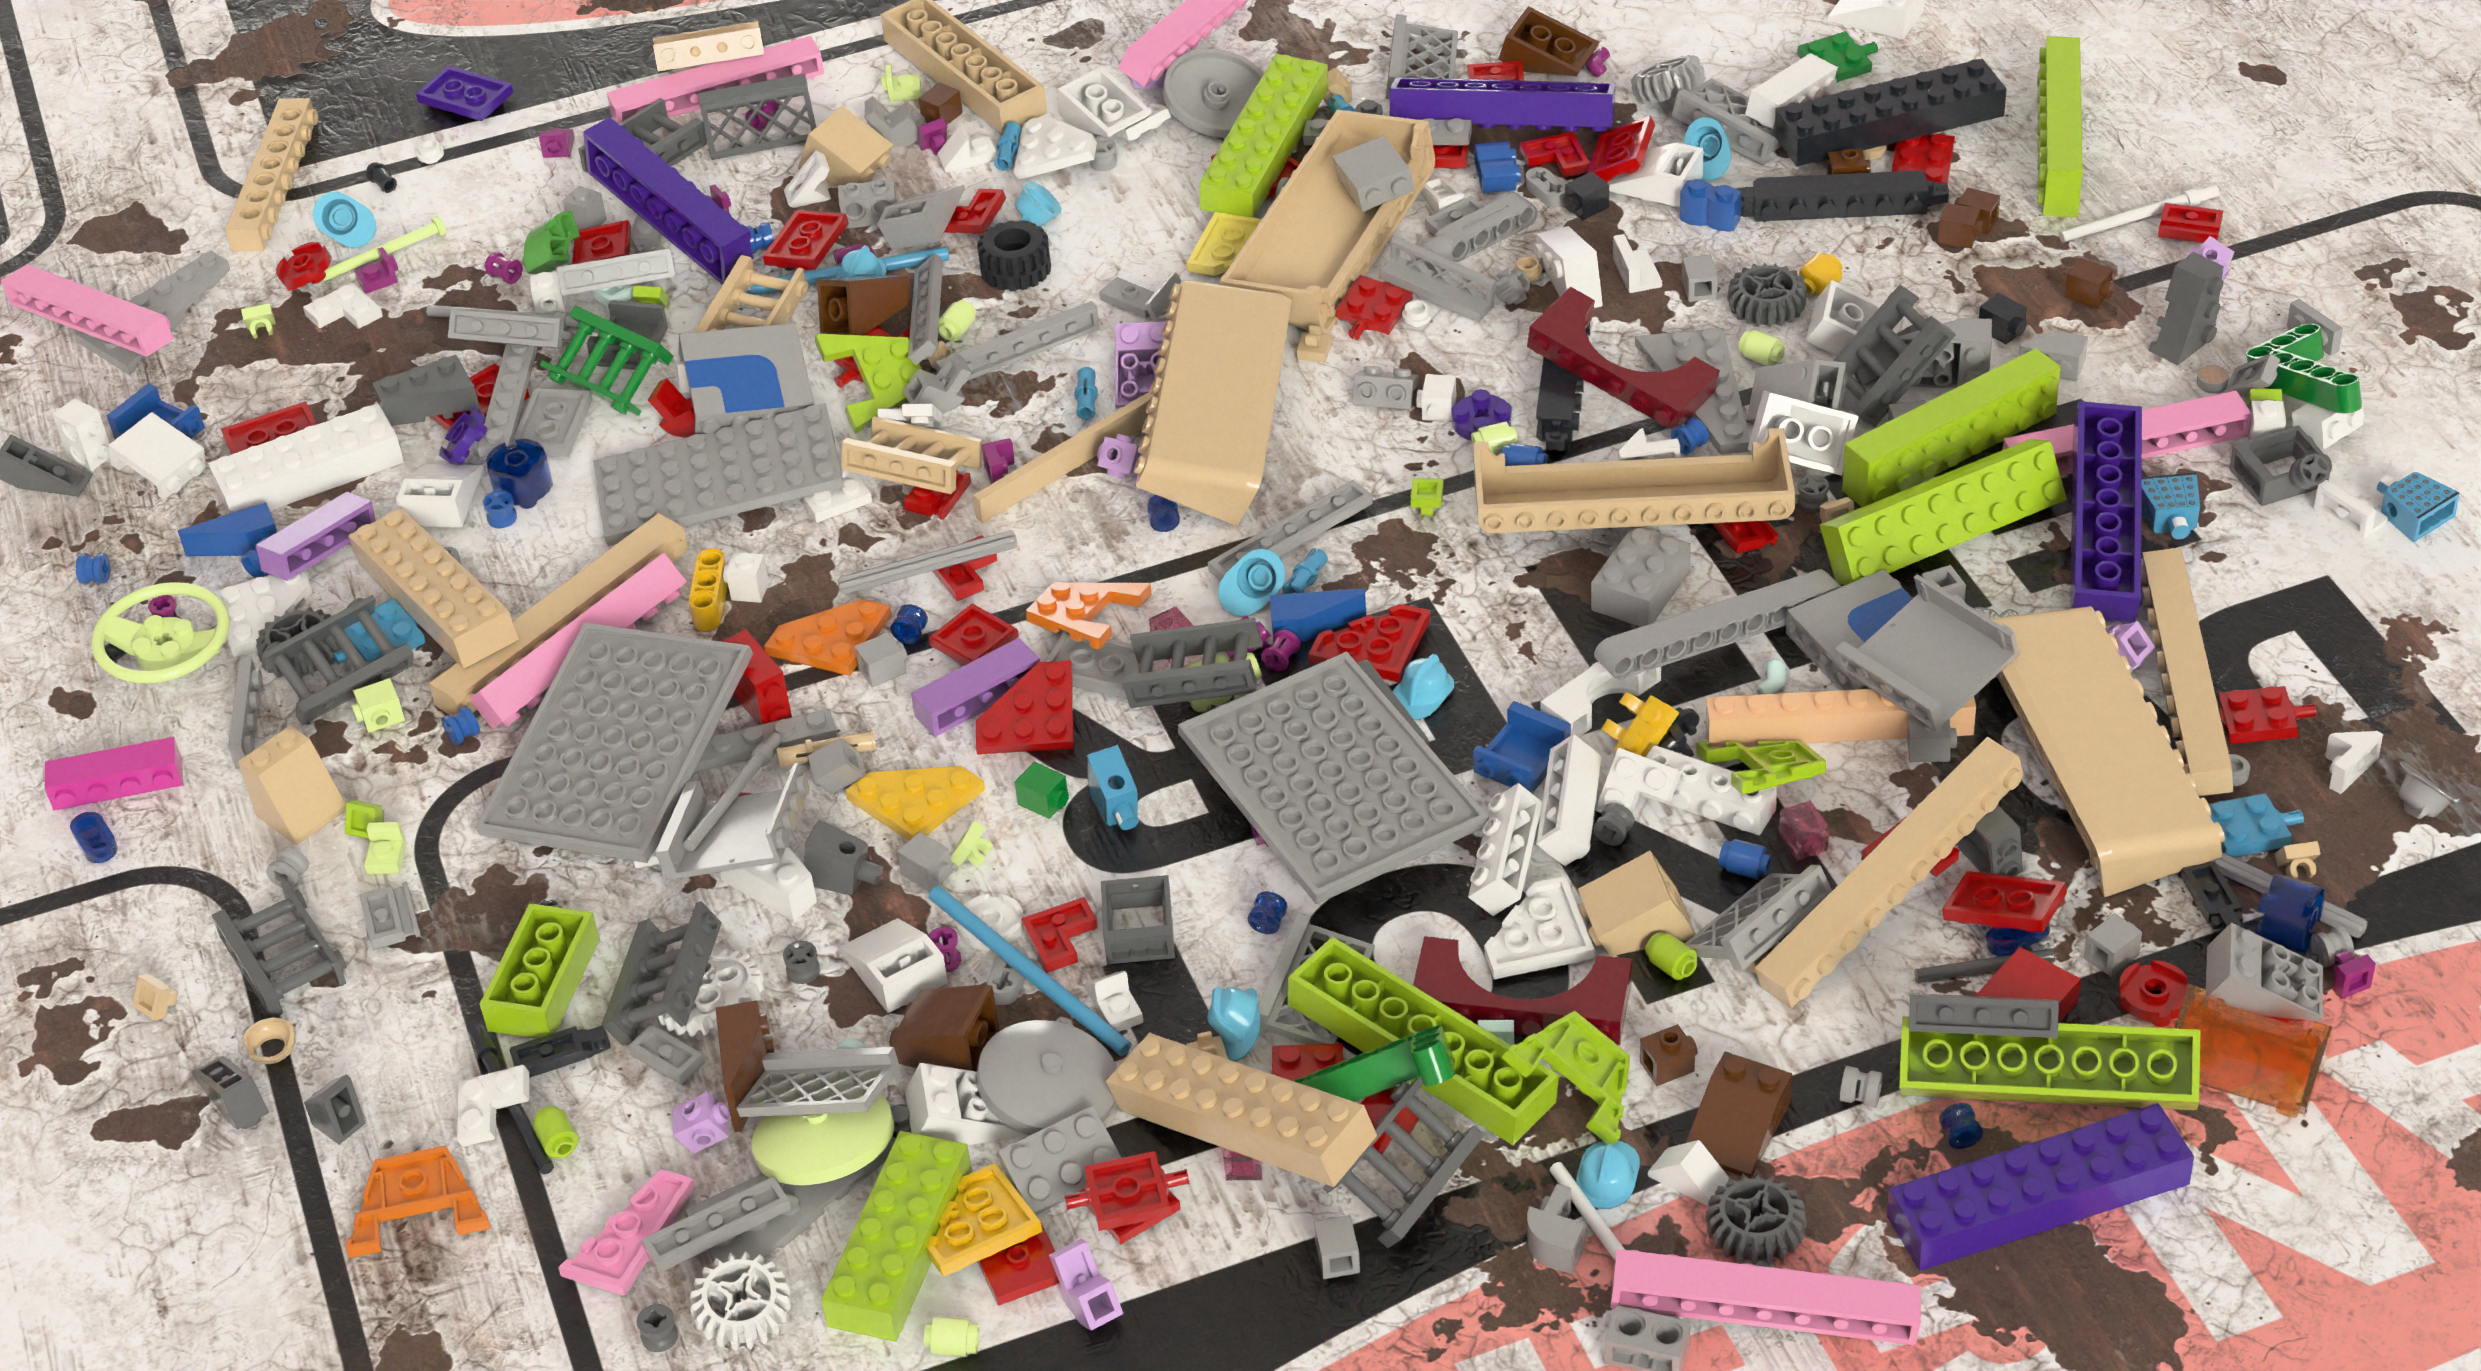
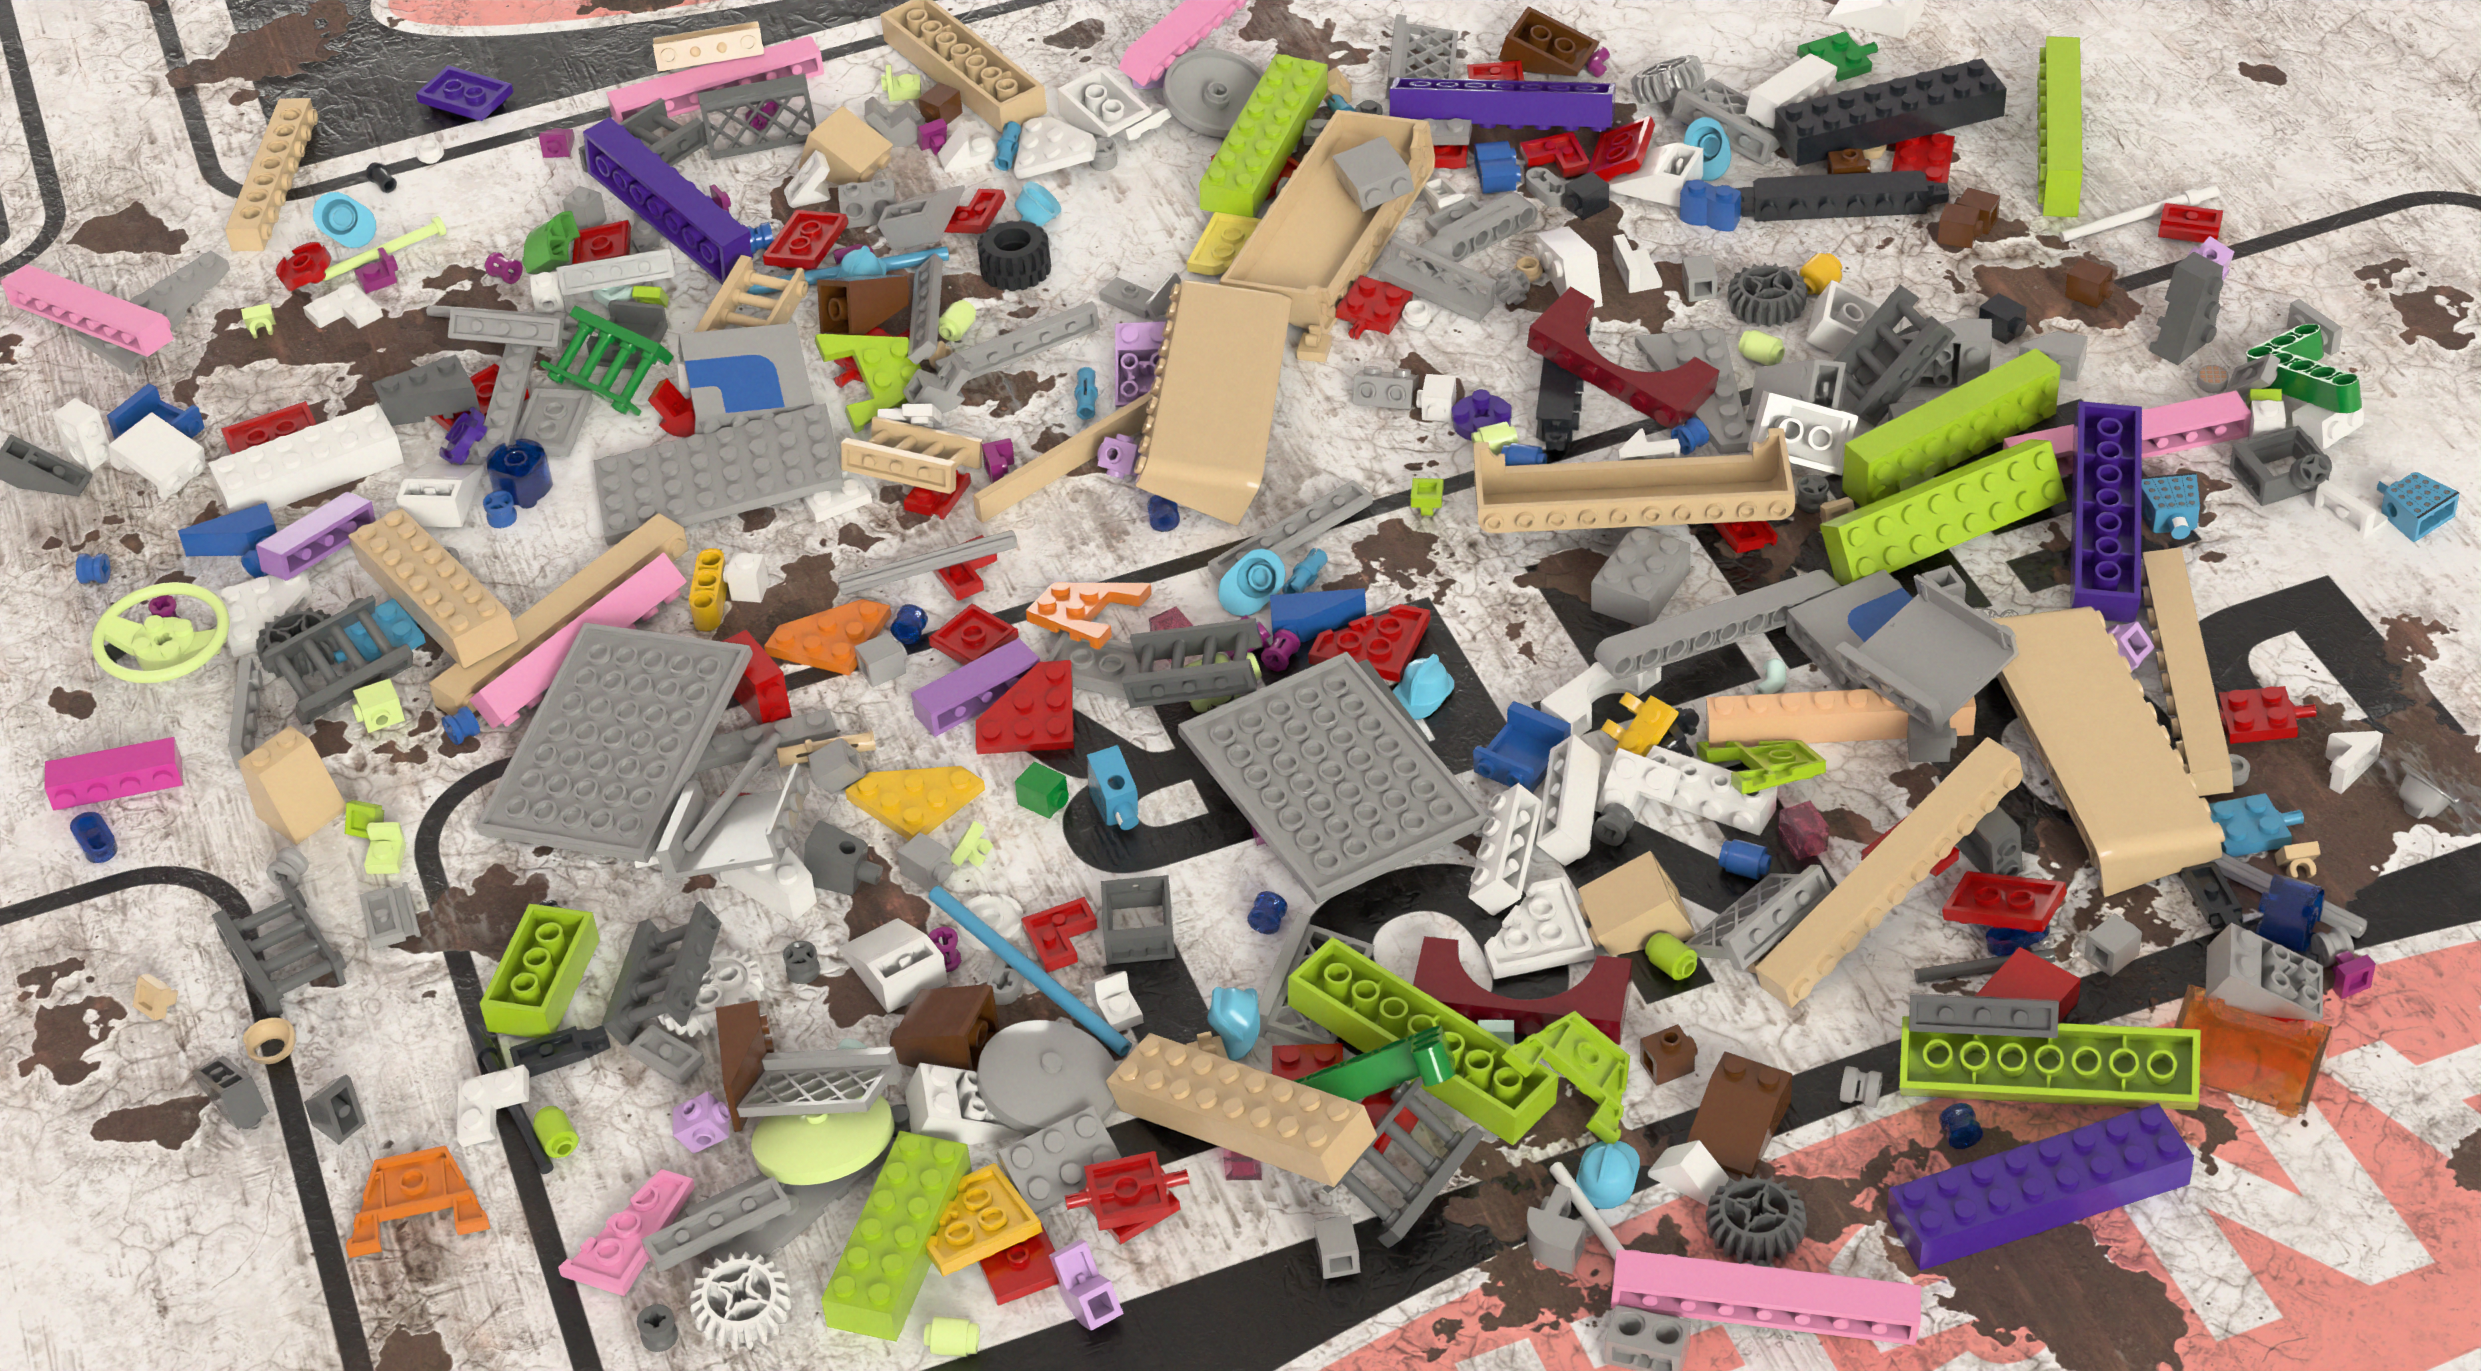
(2150, 1007): red plate -> none

